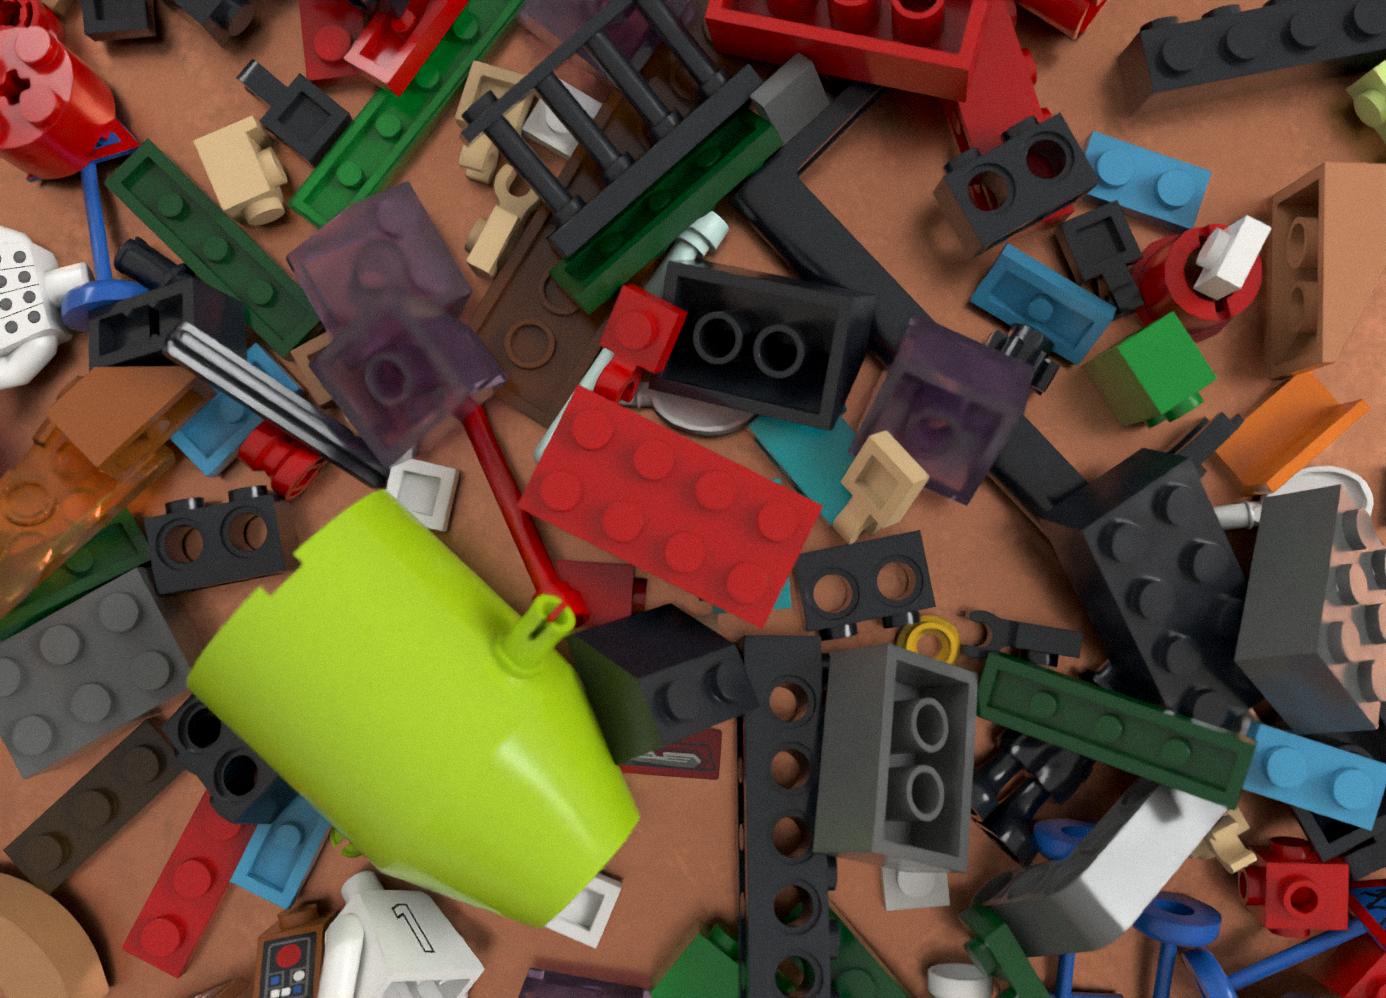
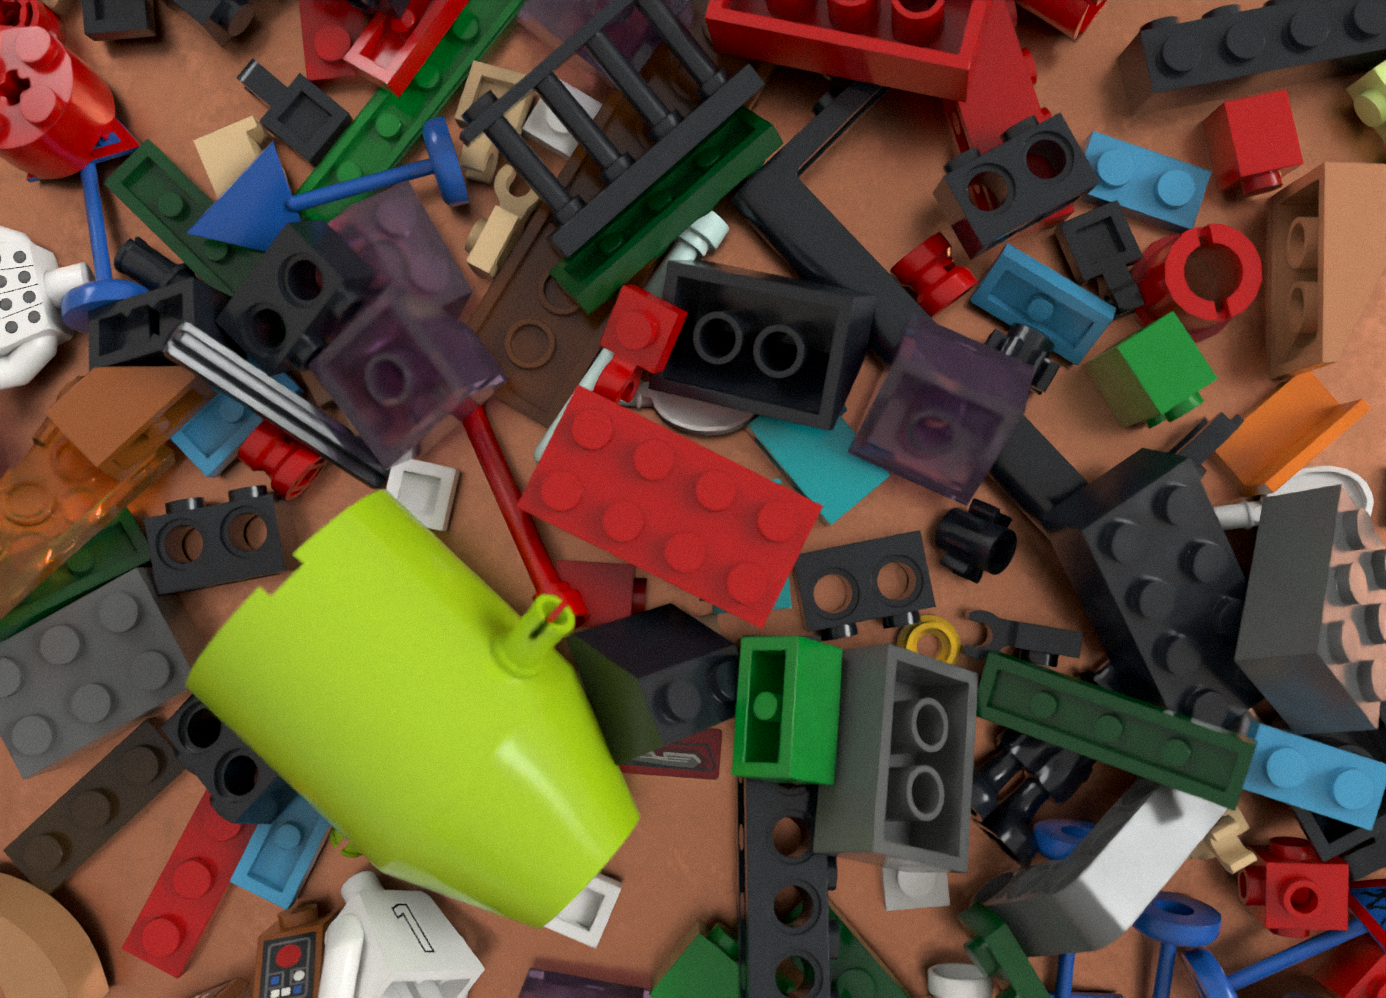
(261, 201): none -> blue piece
(287, 287): none -> black brick
(787, 710): none -> green brick
(791, 97): dark grey tile -> none
(882, 487): tan plate -> none
(934, 275): none -> red wheel
(976, 540): none -> black gear
(1229, 257): white plate -> none
(1253, 143): none -> red brick

